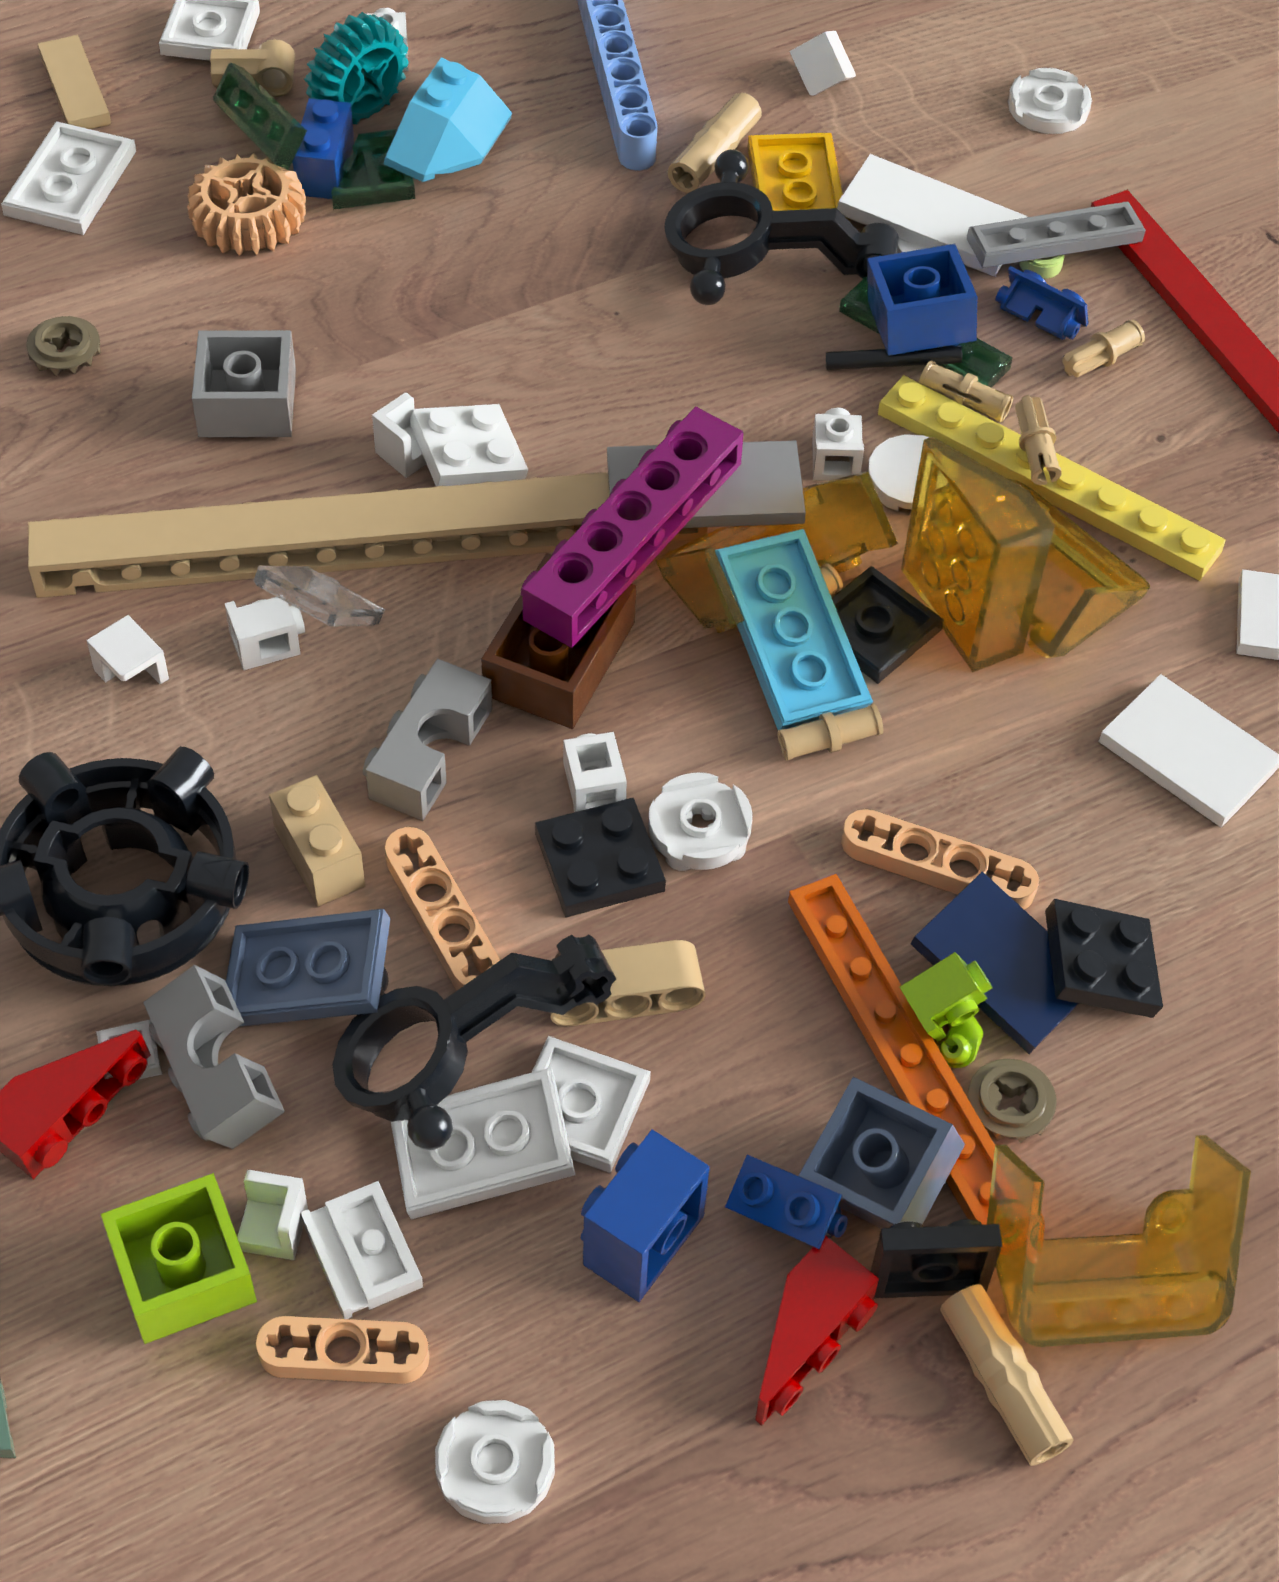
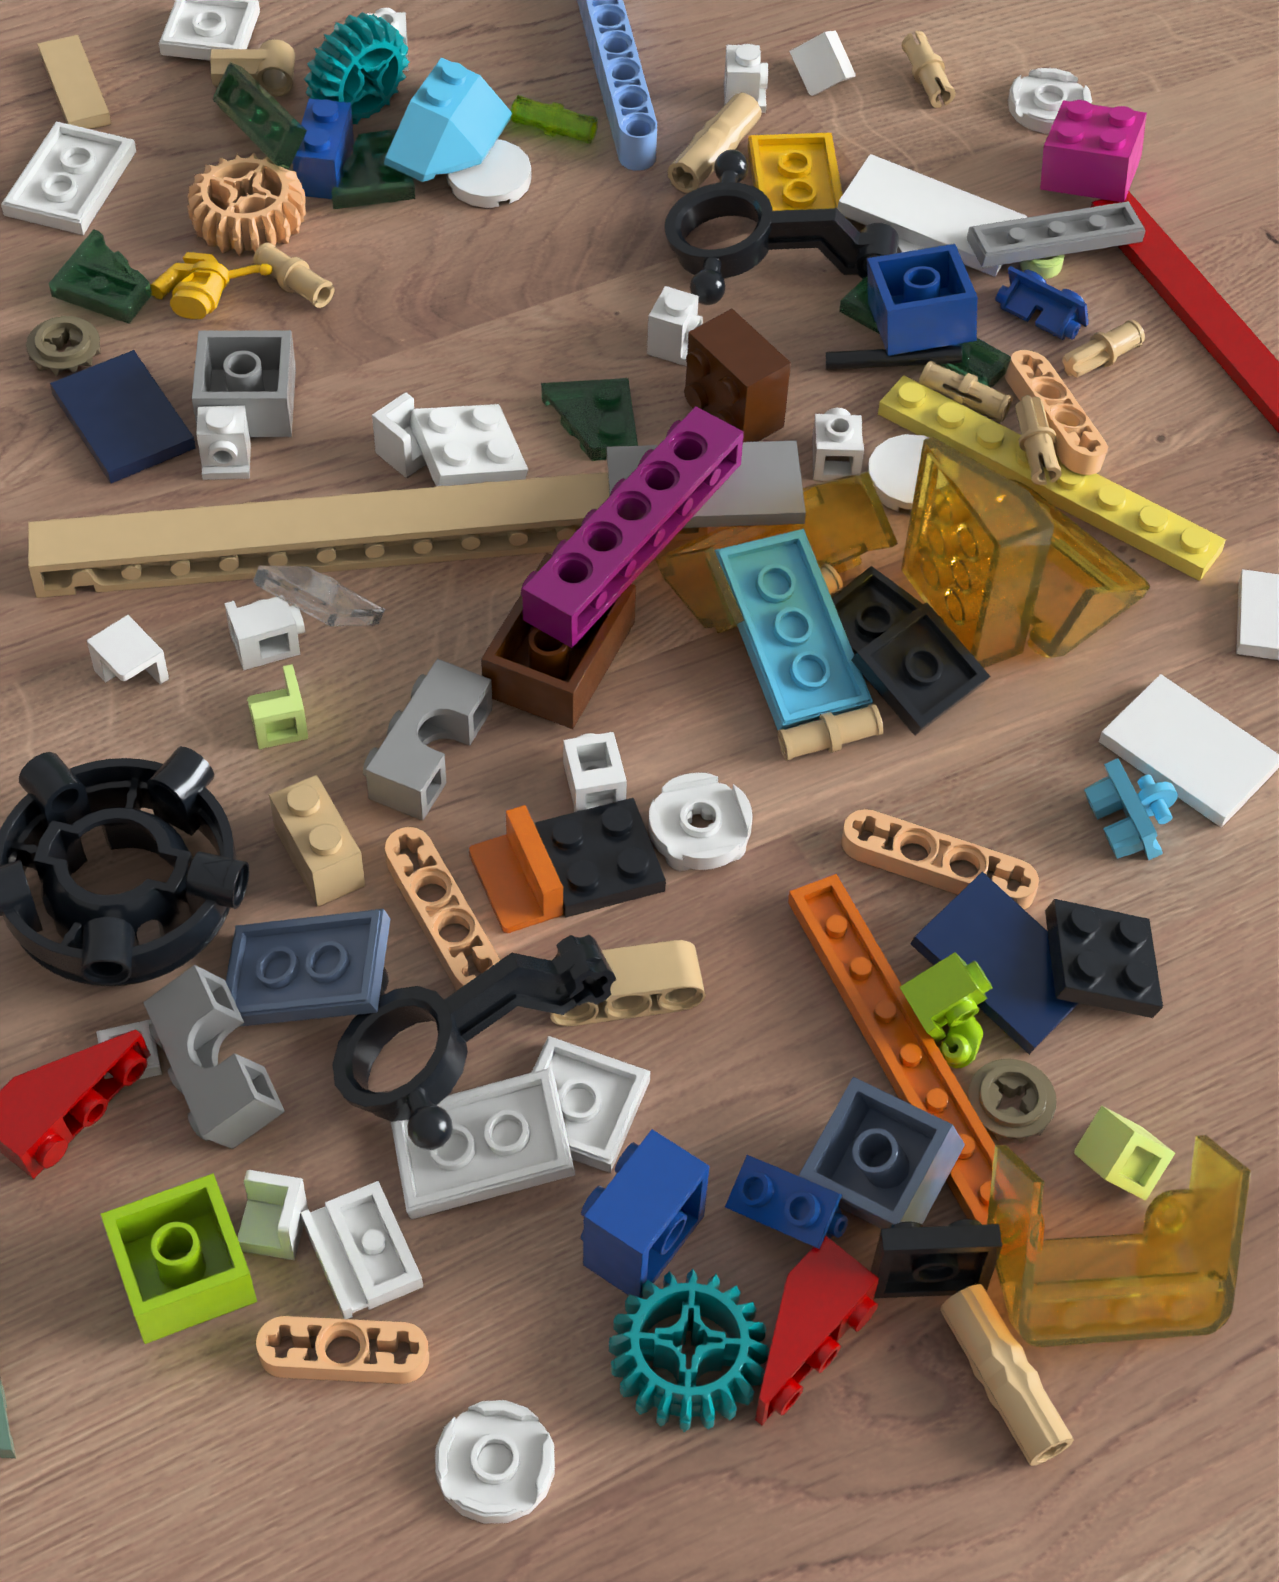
(101, 281): none -> clear green wing
(122, 416): none -> dark blue tile
(199, 283): none -> yellow piece
(224, 442): none -> white brick
(279, 714): none -> yellowish green panel
(294, 275): none -> tan pin
(499, 177): none -> white tile
(518, 874): none -> orange panel
(554, 119): none -> clear neon green pin
(594, 413): none -> clear green wing
(664, 1347): none -> teal gear
(669, 325): none -> white brick
(737, 376): none -> reddish brown brick
(745, 73): none -> white brick
(920, 668): none -> black plate
(928, 69): none -> tan pin
(1077, 439): none -> light nougat beam
(1093, 150): none -> dark pink brick
(1118, 793): none -> medium azure hips
(1123, 1153): none -> yellowish green panel

